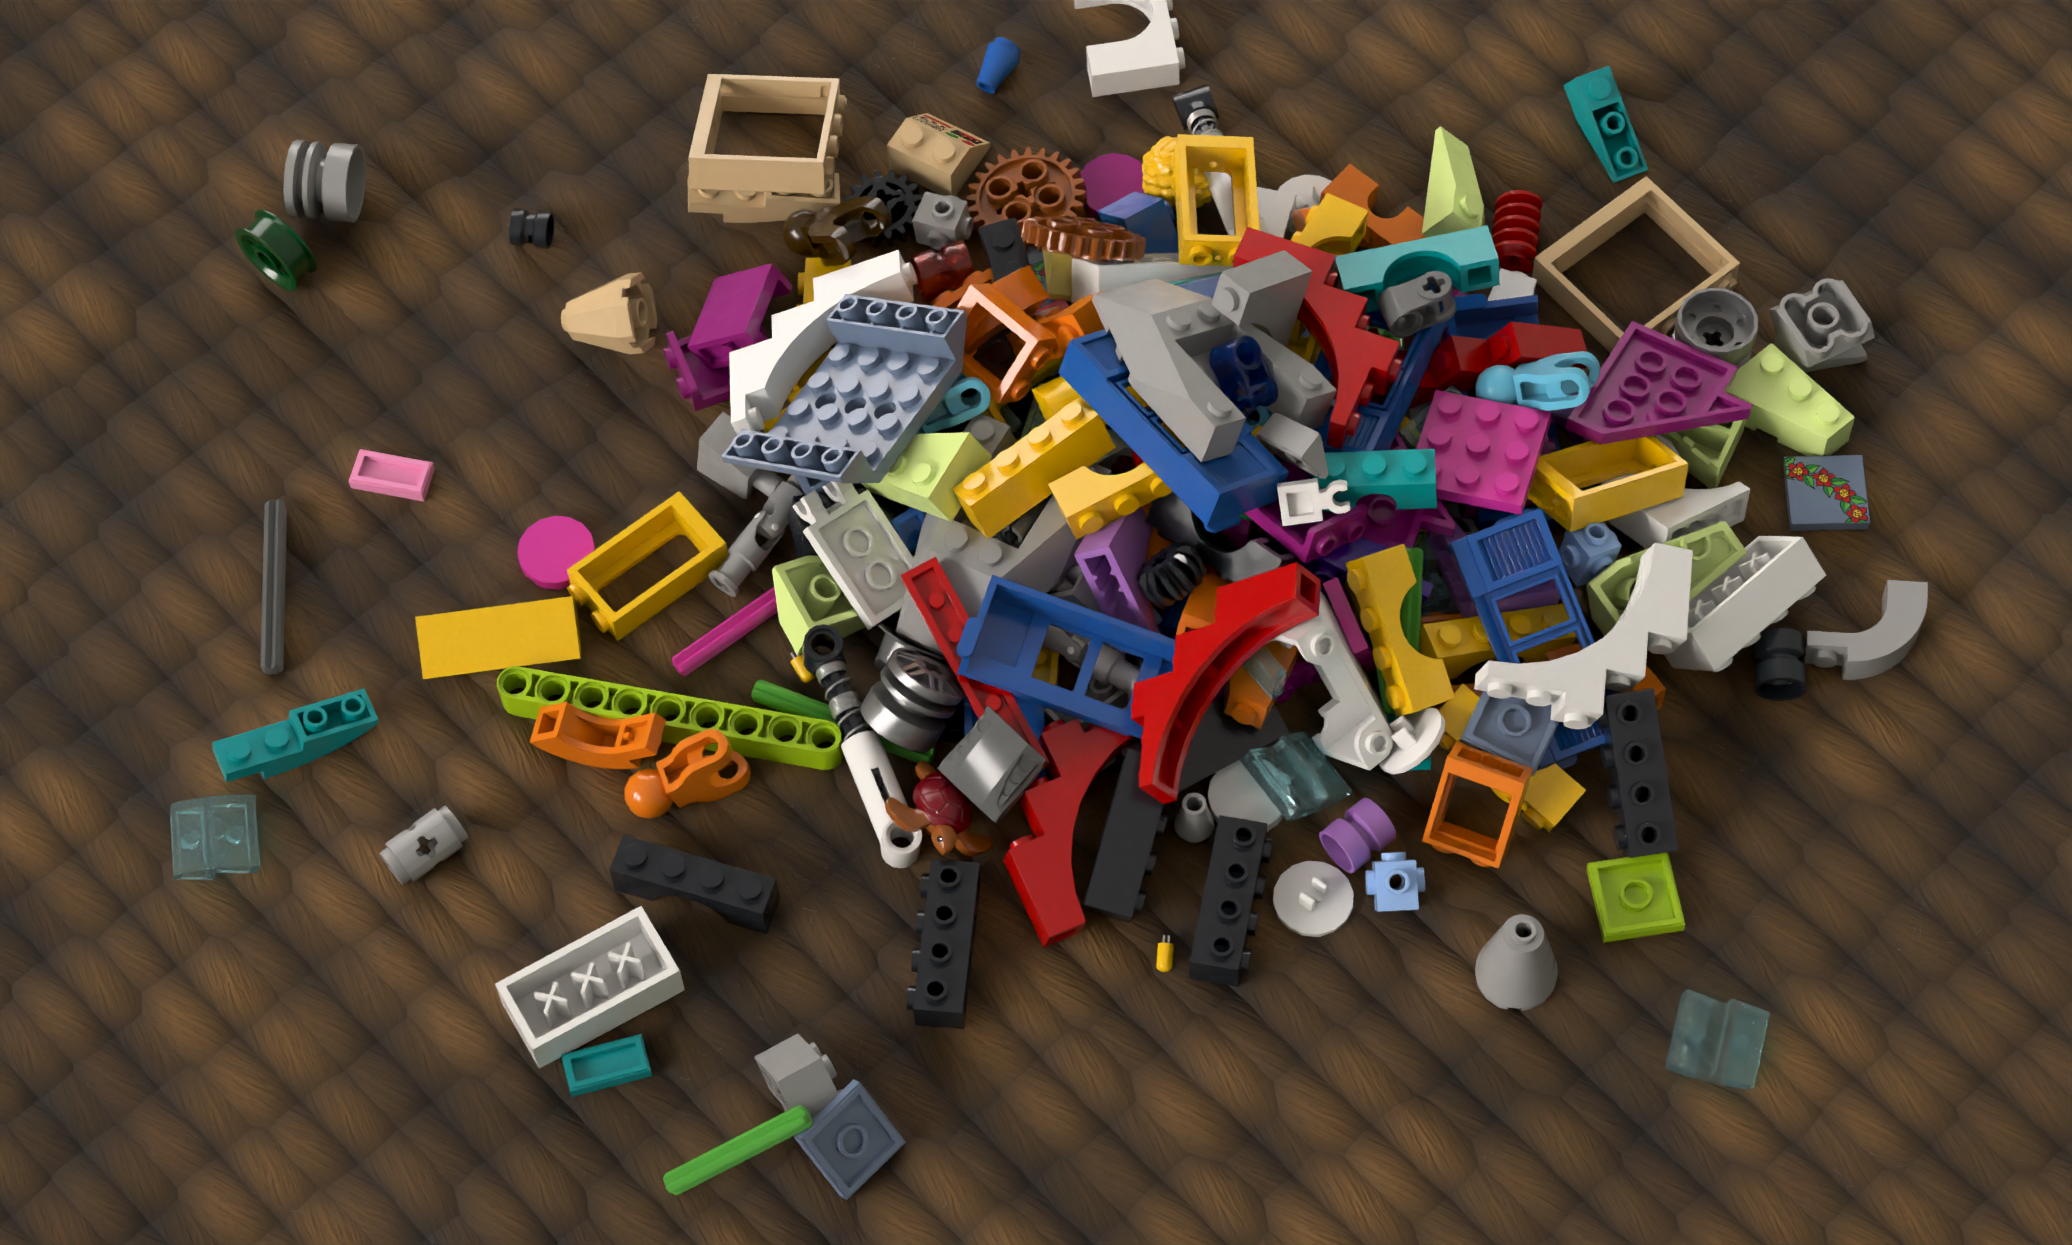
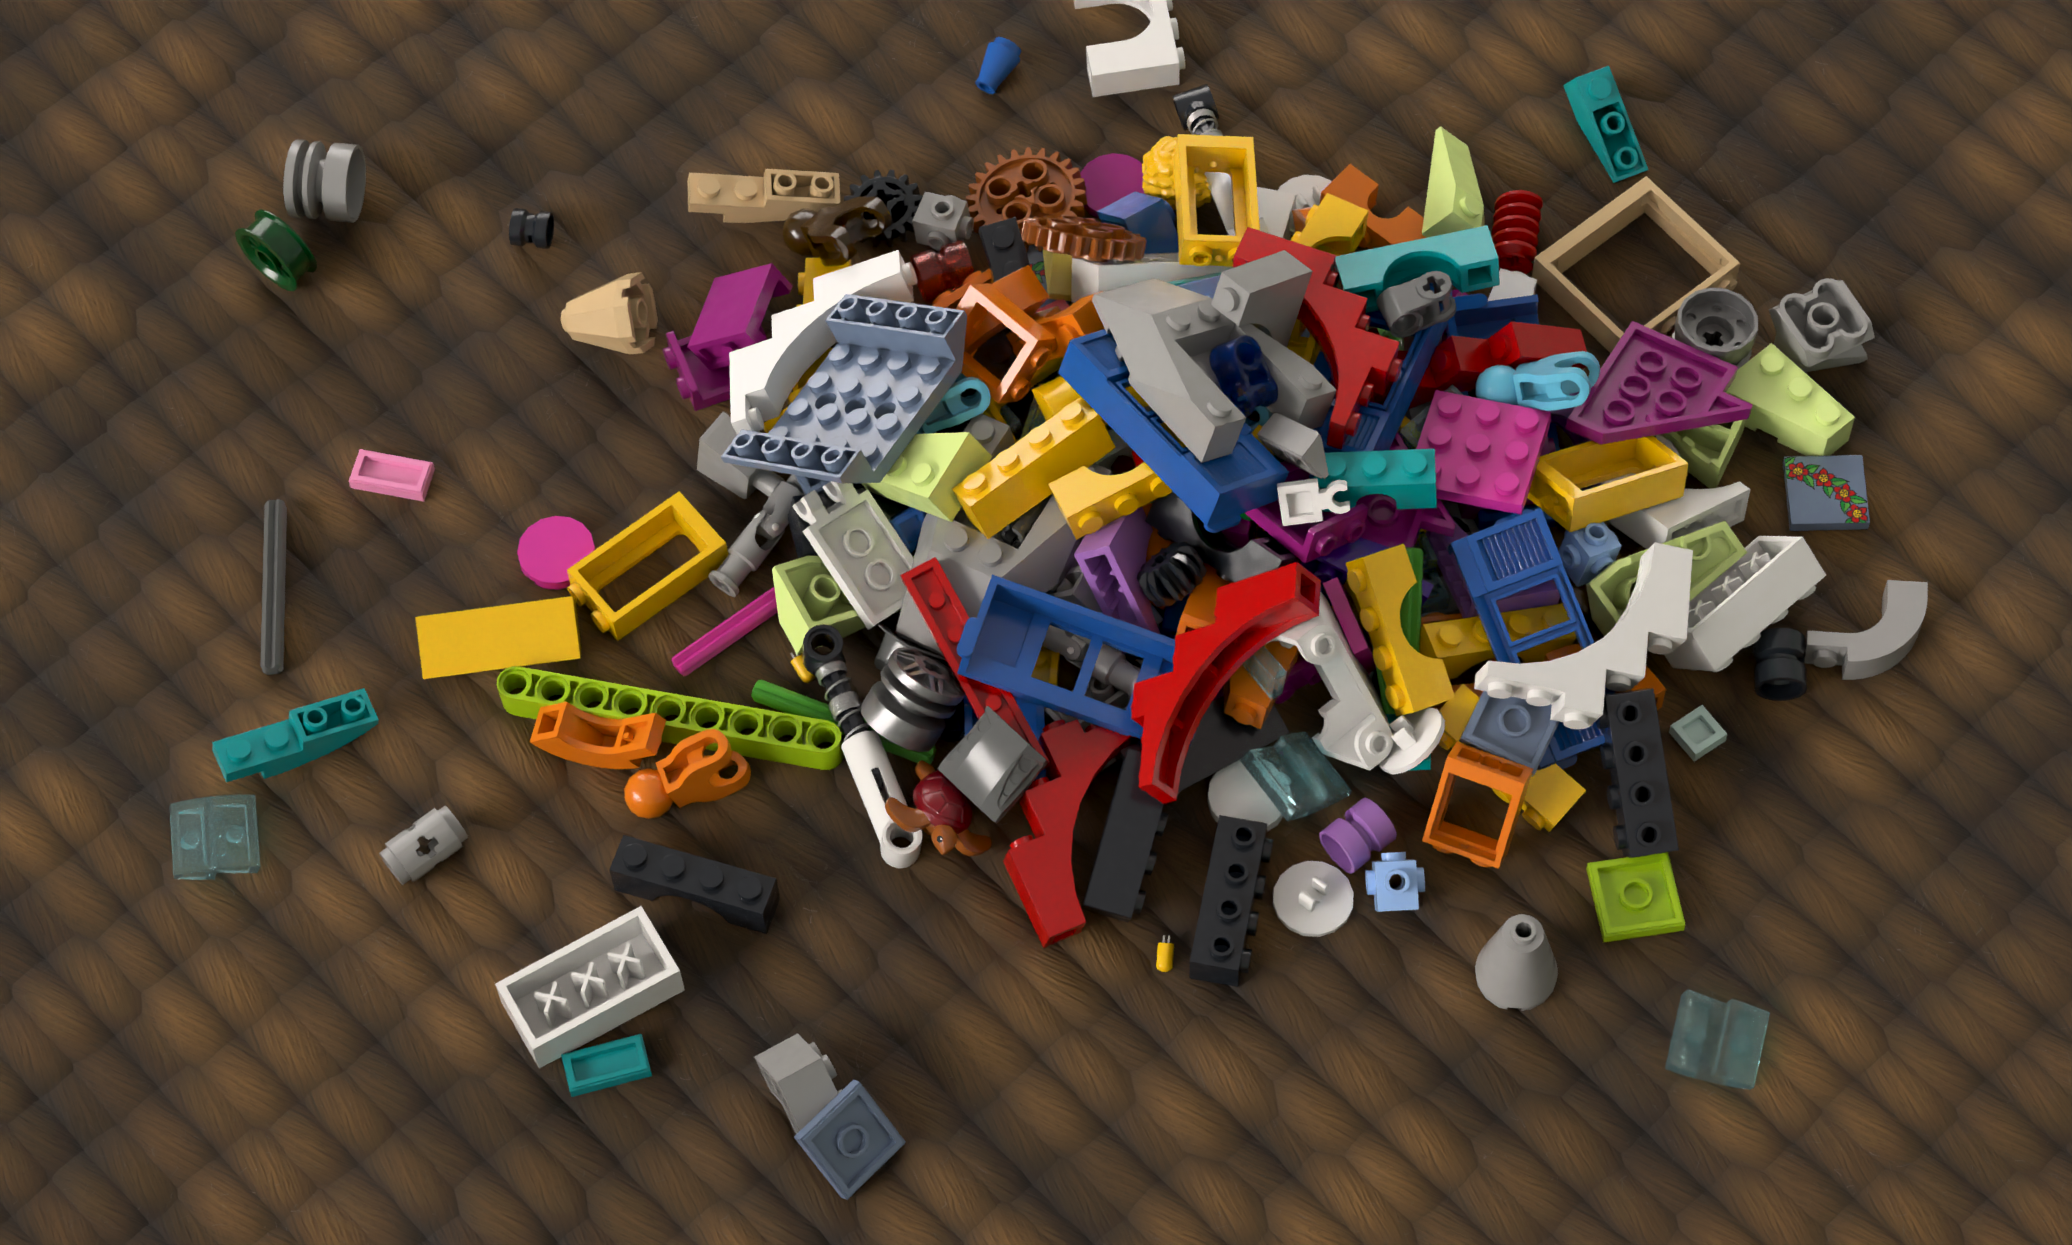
(738, 1150): bright green axle -> none
(766, 95): tan window -> none
(935, 153): tan slope -> none
(946, 944): black brick -> none
(1194, 819): light grey cone -> none
(1698, 733): none -> light aqua plate

